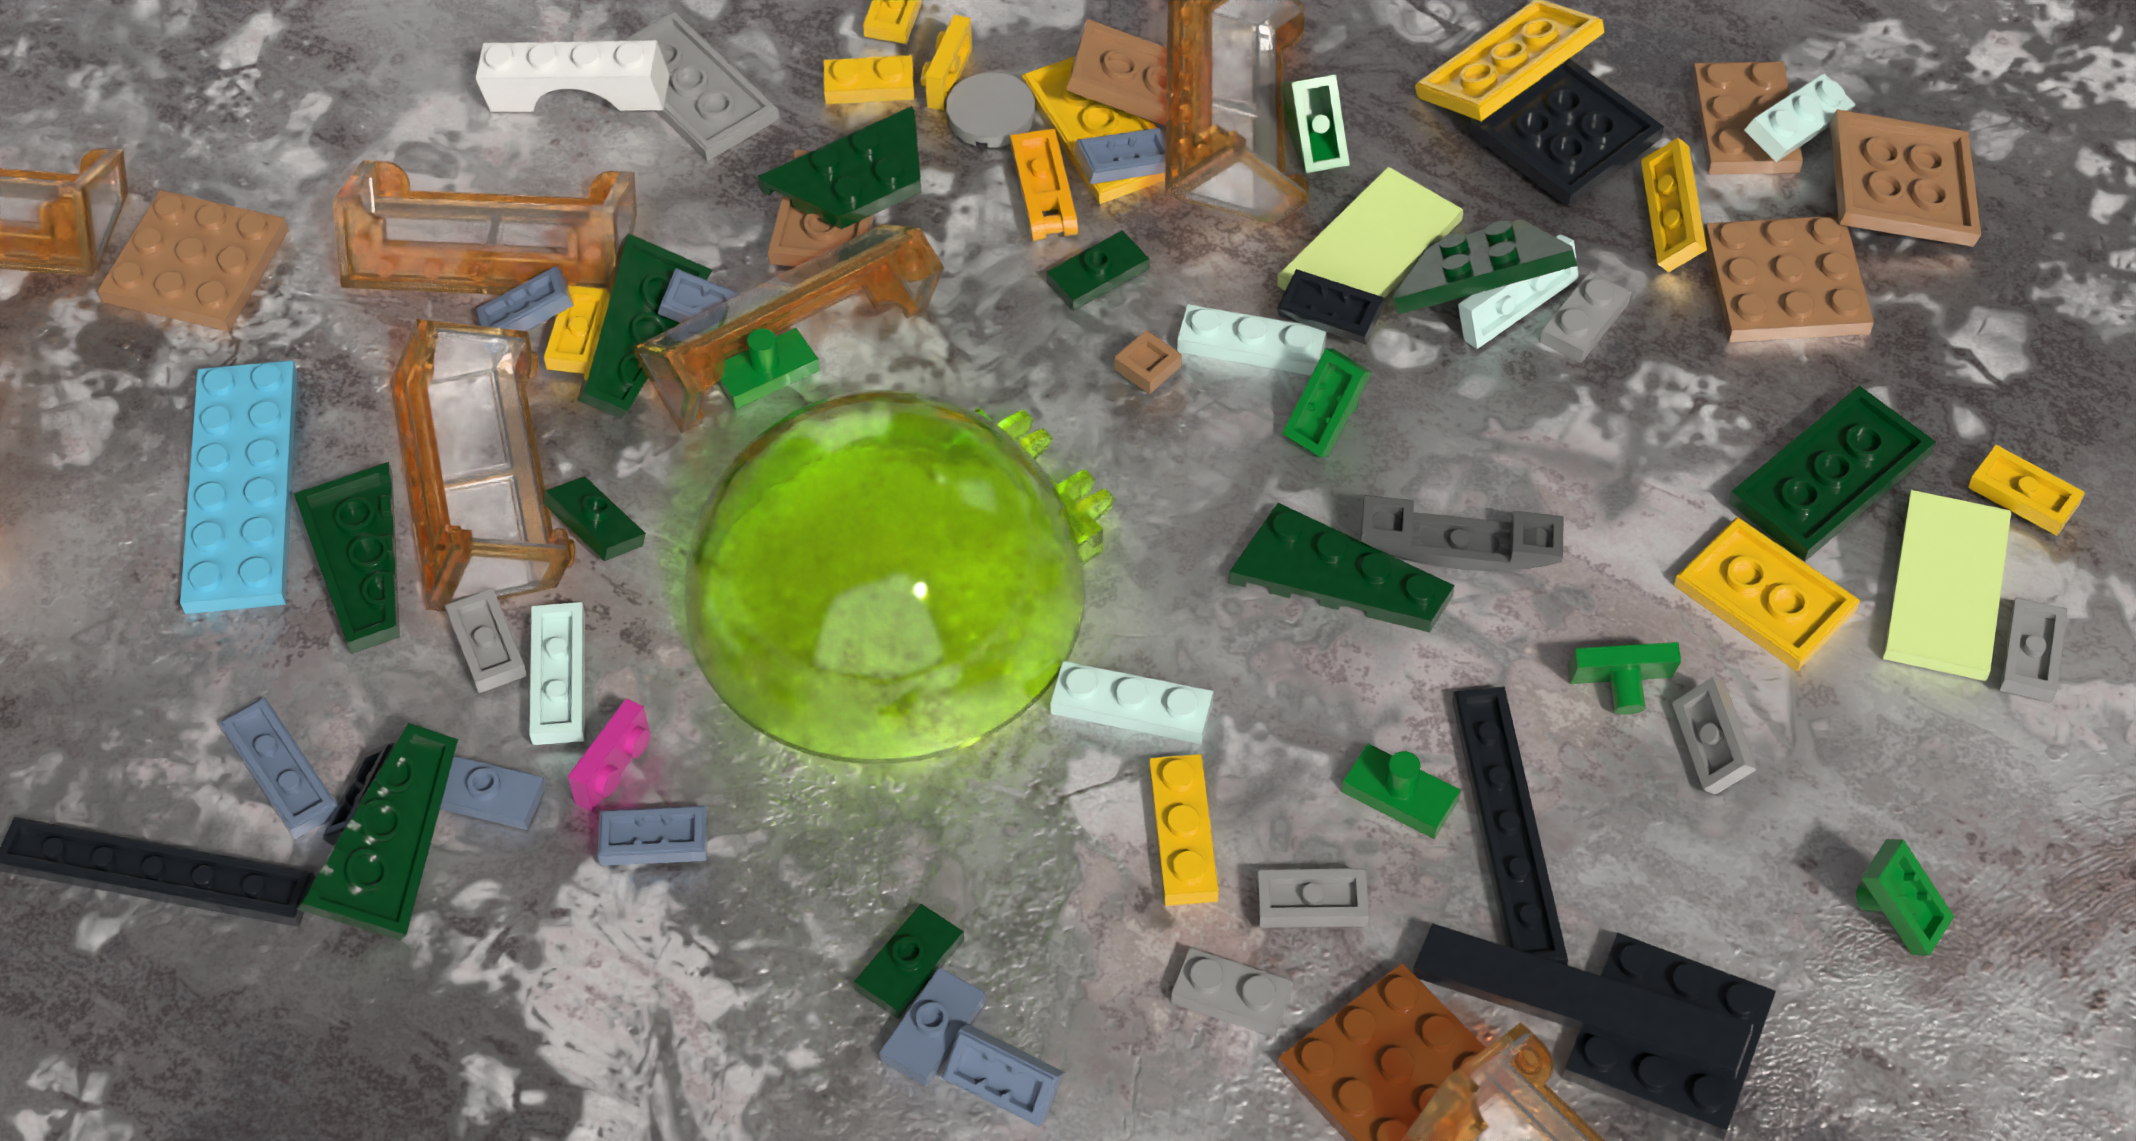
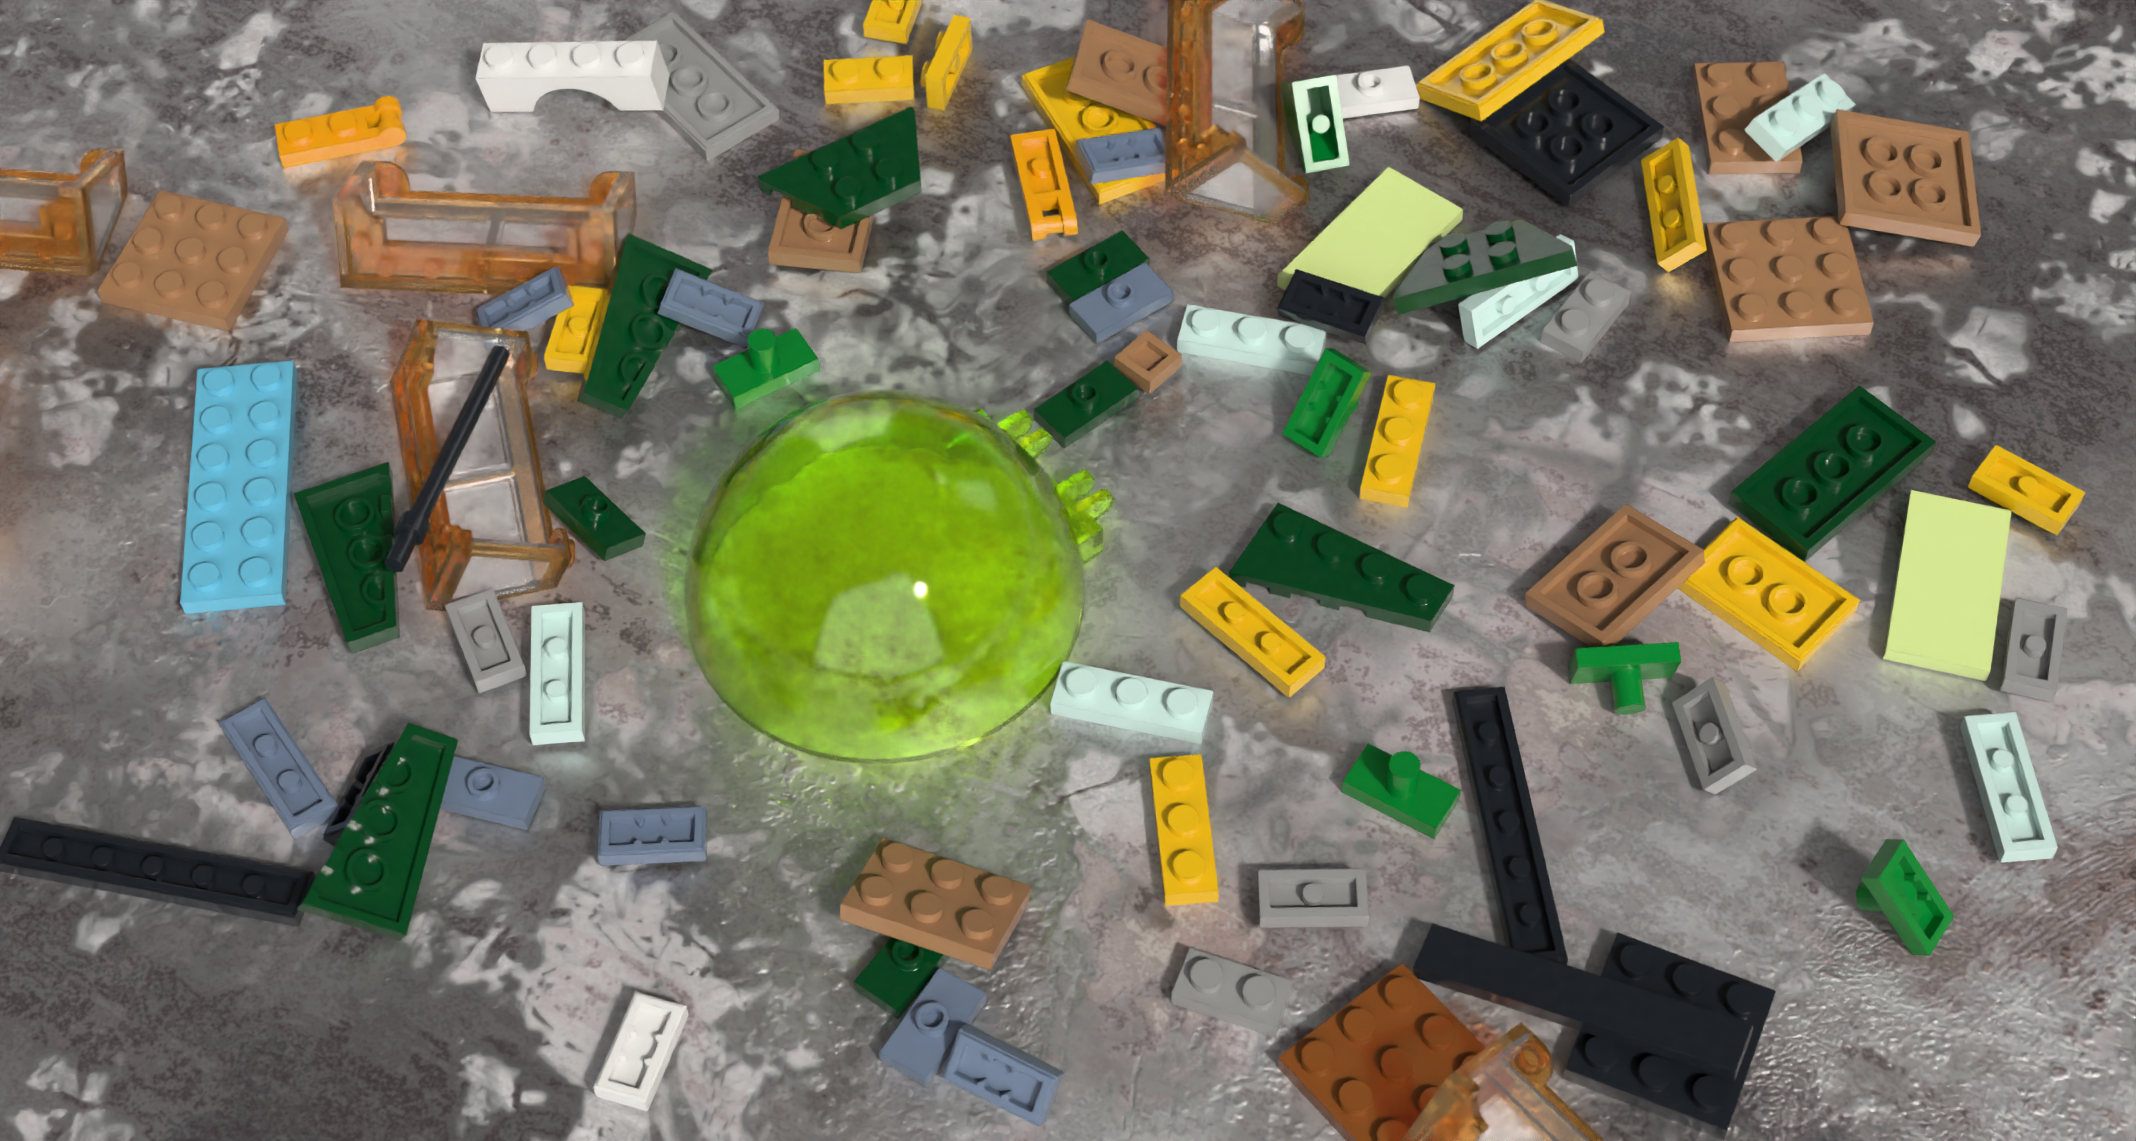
(341, 133): none -> light orange plate
(415, 523): none -> black bar
(604, 761): dark pink plate -> none
(641, 1051): none -> white plate
(886, 263): clear orange windscreen -> none
(935, 903): none -> medium nougat plate
(990, 109): light grey tile -> none
(1085, 404): none -> dark green plate
(1120, 303): none -> sand blue plate
(1252, 632): none -> yellow plate
(1377, 91): none -> white plate
(1397, 441): none -> yellow plate
(1461, 542): dark grey slope -> none
(1614, 578): none -> medium nougat plate
(2008, 787): none -> light aqua plate

